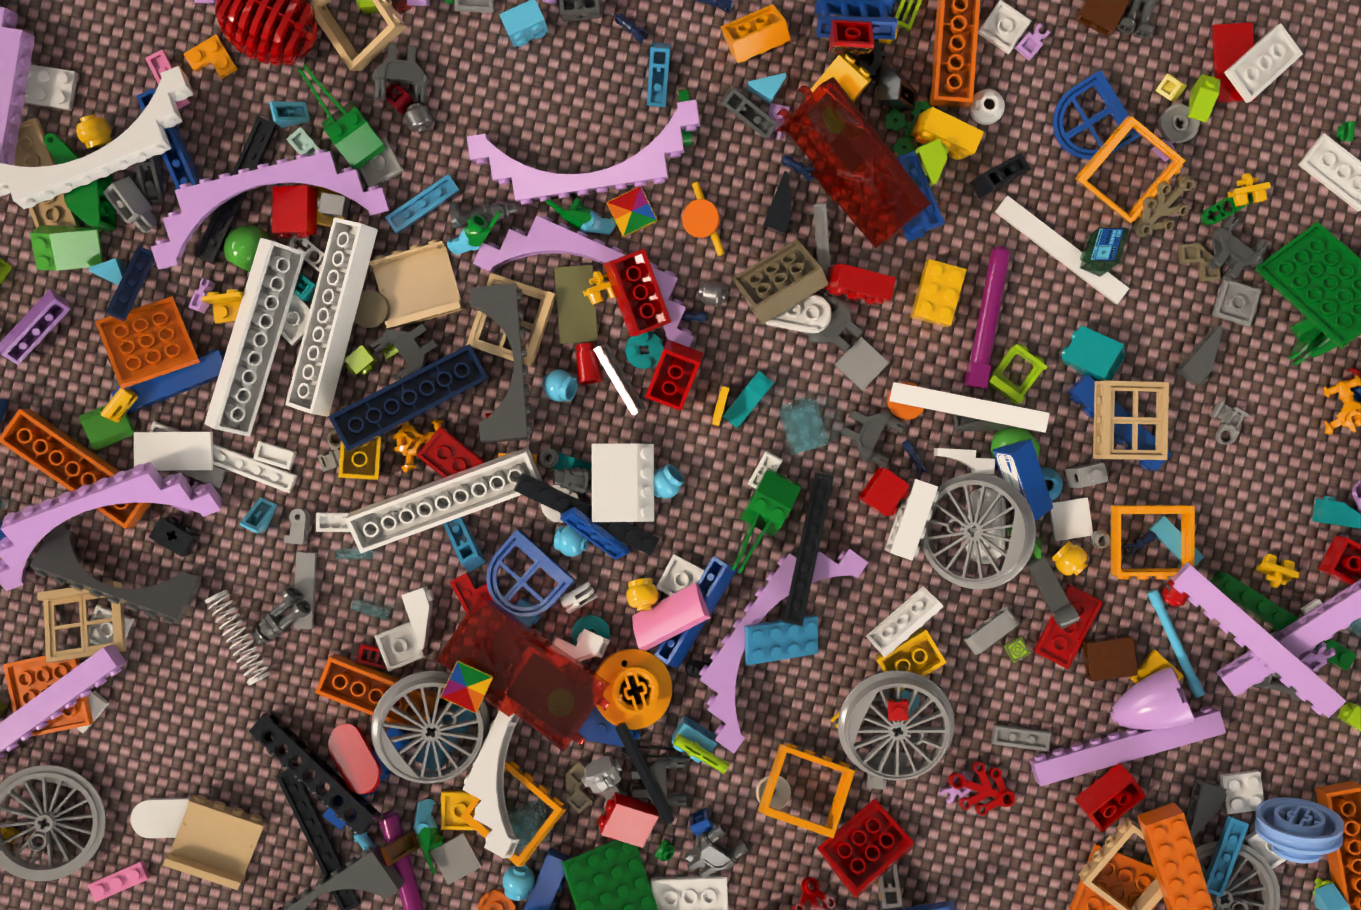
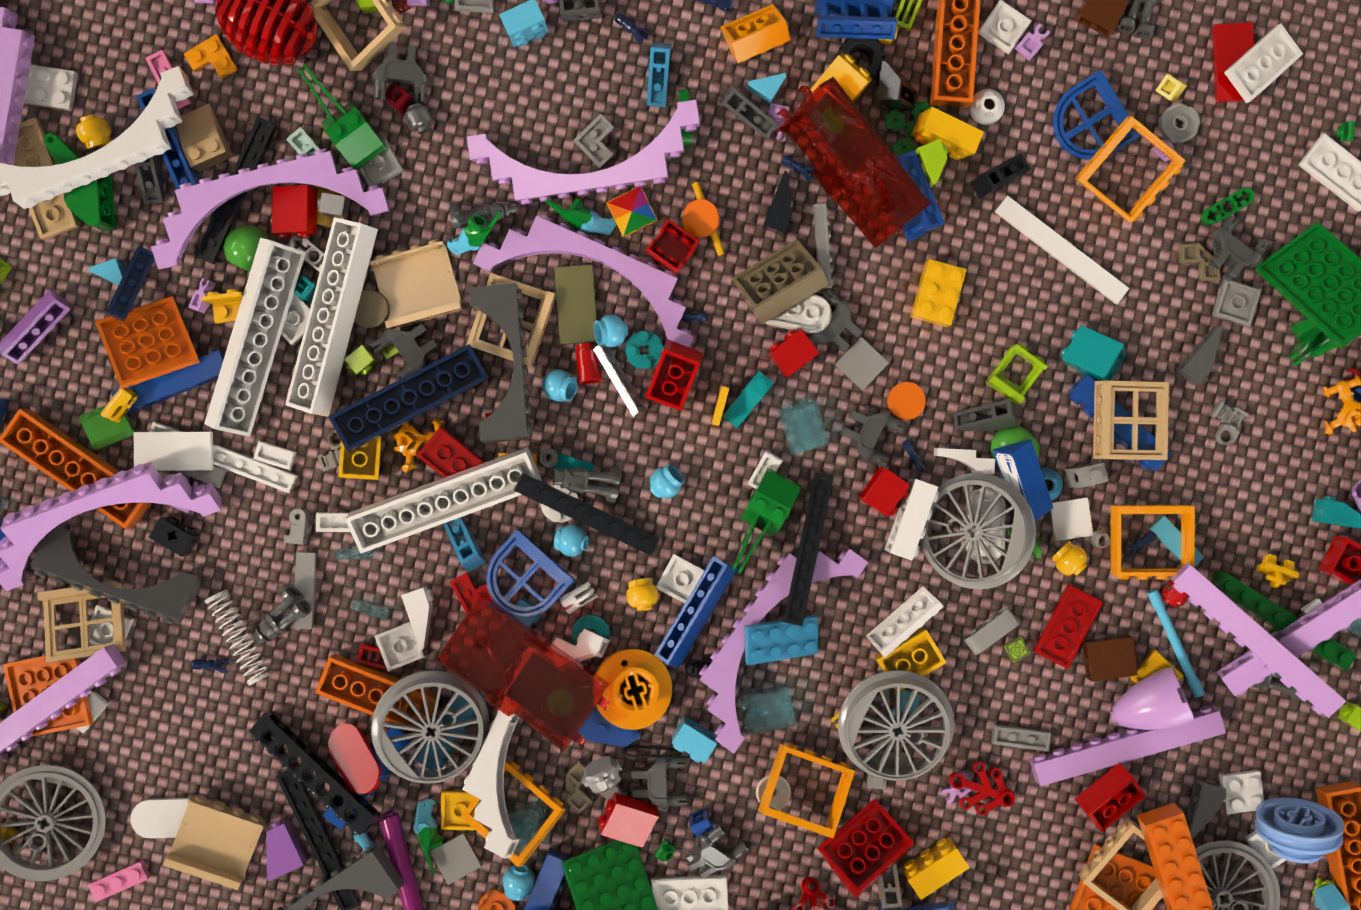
(66, 247): bright green slope -> none
(131, 204): light grey hinge -> none
(203, 138): none -> tan slope
(209, 665): none -> dark blue piece
(259, 516): medium azure slope -> none
(283, 849): none -> medium lavender slope
(289, 113): medium azure slope -> none
(399, 847): reddish brown tile -> none
(422, 204): dark azure plate -> none
(466, 687): tile -> none
(591, 141): none -> light grey plate
(594, 292): yellow hips -> none
(594, 533): blue tile -> none
(610, 331): none -> medium azure piece
(622, 483): white slope -> none
(637, 292): red slope -> none
(644, 773): black axle -> none
(670, 617): bright pink slope -> none
(672, 247): none -> red piece
(702, 754): lime pin -> none
(713, 293): flat silver head -> none
(768, 709): none -> clear light blue brick
(792, 353): none -> red piece
(851, 37): red slope -> none
(859, 284): red brick -> none
(897, 709): red plate -> none
(934, 867): none -> yellow brick
(969, 407): white tile -> none
(979, 366): magenta brick -> none
(1052, 592): dark grey beam -> none
(1103, 250): slope -> none
(1147, 223): dark tan plant -> none
(1203, 97): lime slope -> none
(1225, 855): dark azure plate -> none
(1258, 191): yellow hips -> none
(1317, 658): lavender plate -> none

